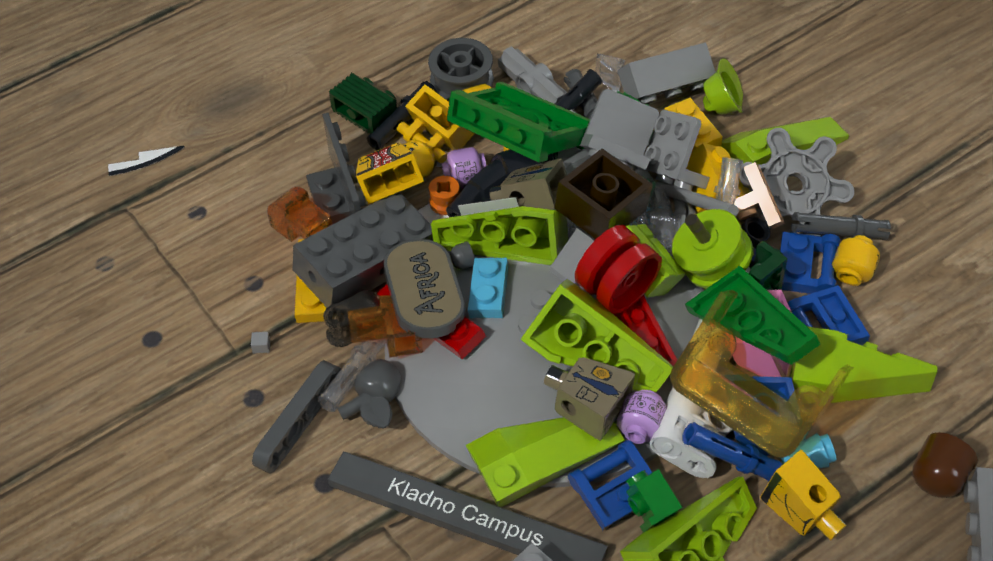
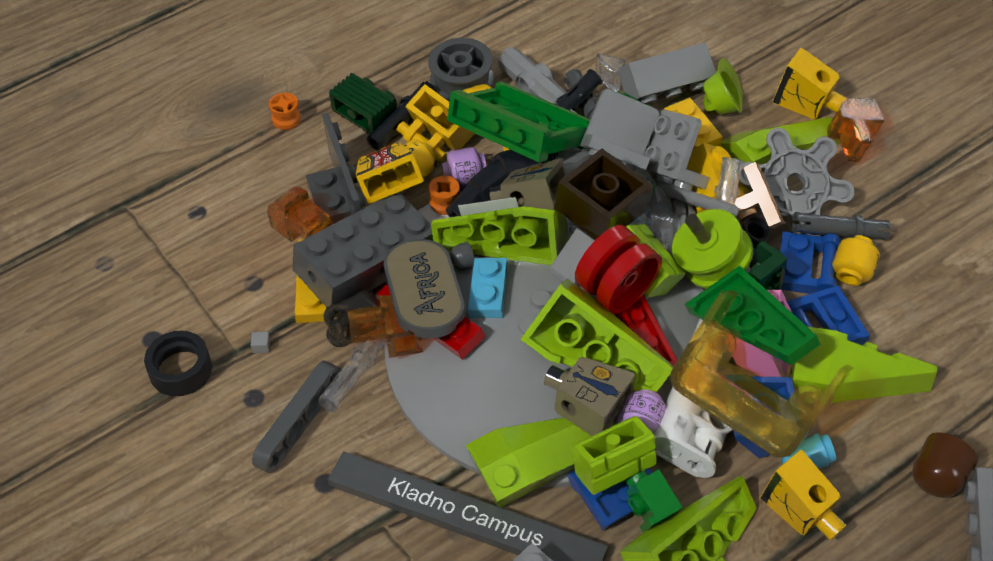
(145, 159): sticker -> none
(170, 344): none -> black tyre
(284, 111): none -> orange wheel
(376, 388): dark grey piece -> none
(614, 455): none -> lime brick
(745, 458): blue pin -> none
(808, 86): none -> yellow torso
(856, 126): none -> clear orange brick

